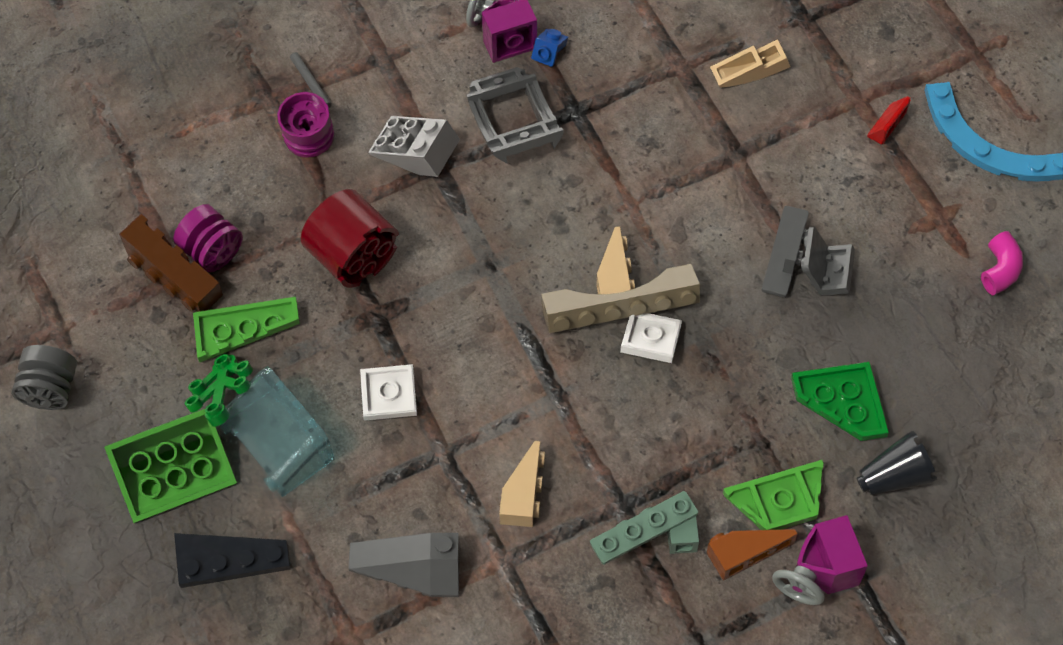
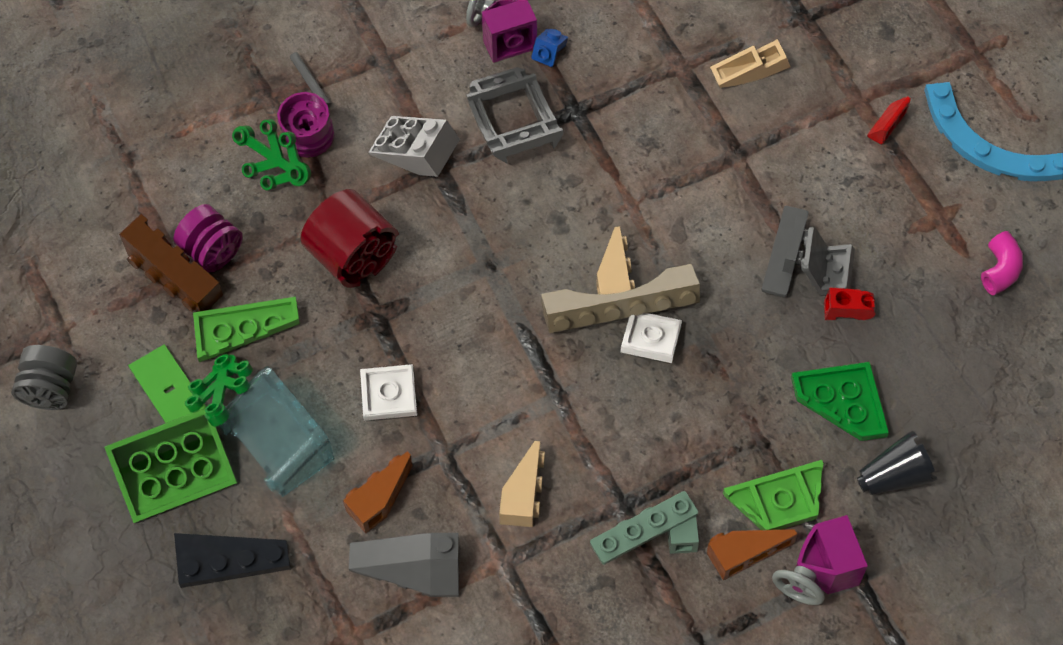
(159, 373): none -> bright green piece
(273, 155): none -> green plant
(376, 497): none -> dark orange slope
(849, 304): none -> red leg

